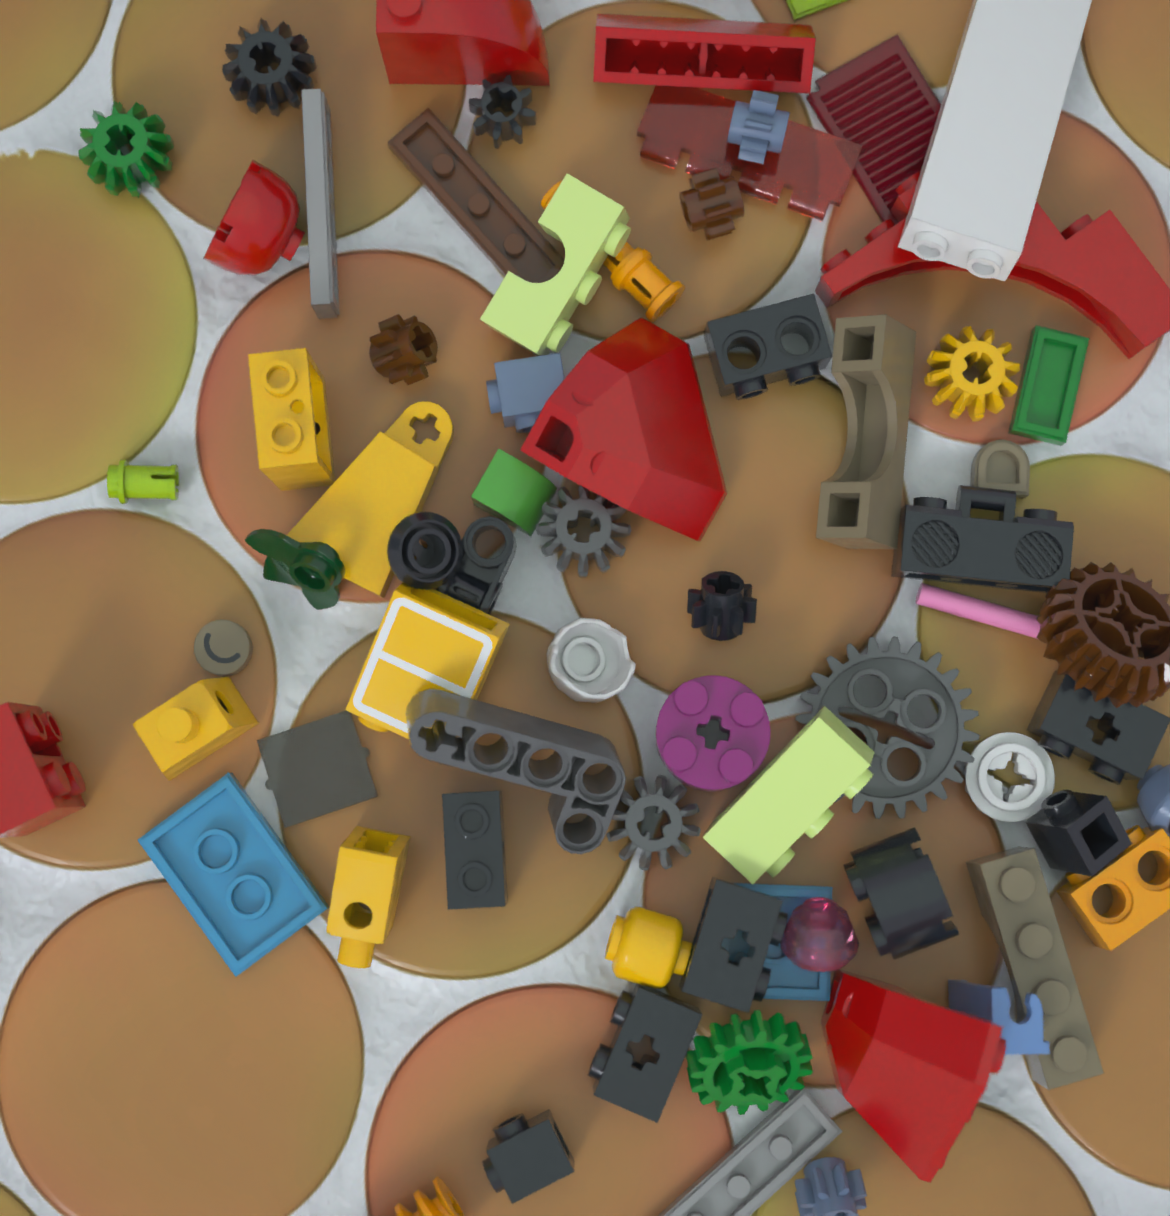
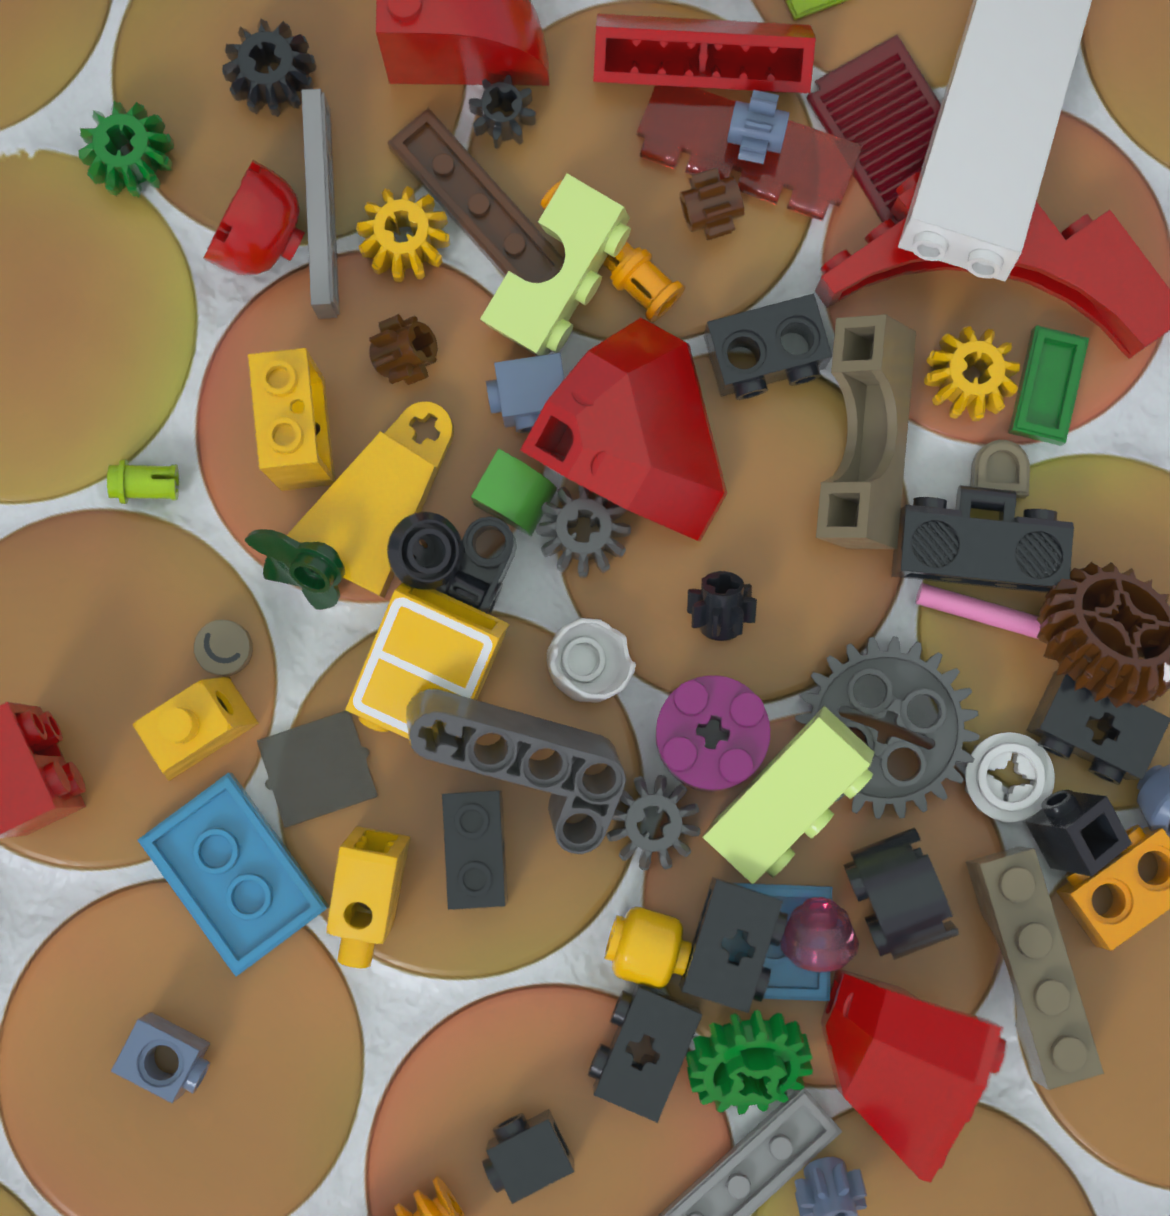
(138, 1062): none -> sand blue brick
(386, 220): none -> yellow gear
(994, 1004): medium blue hinge -> none

